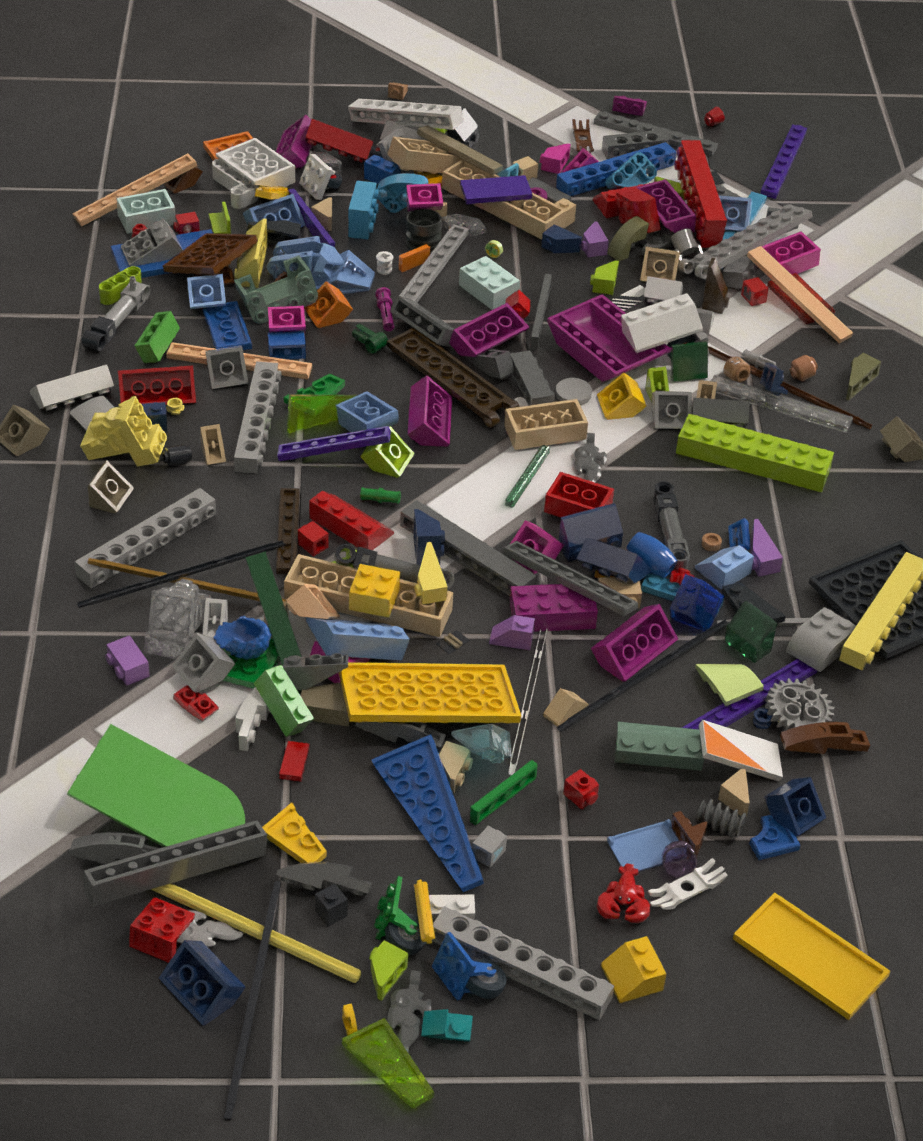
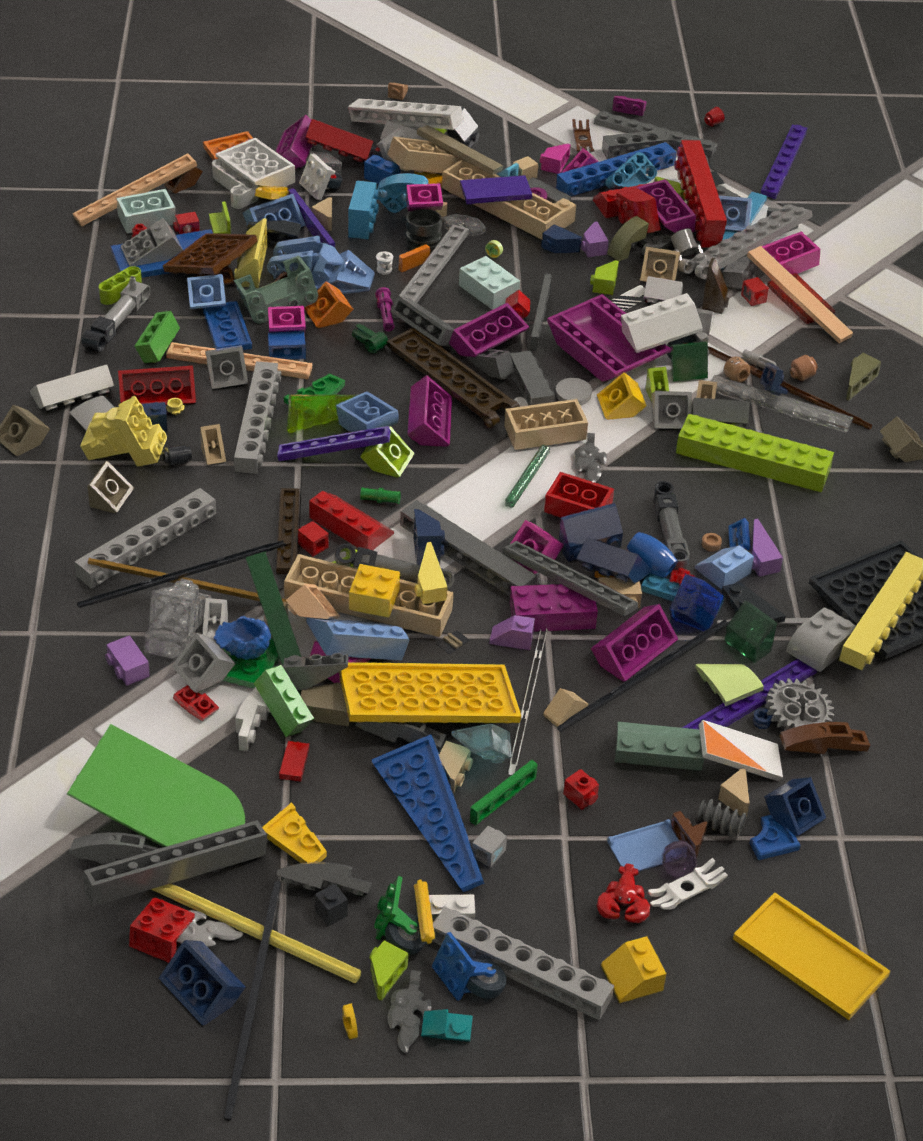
(389, 1060): clear neon green wing -> none

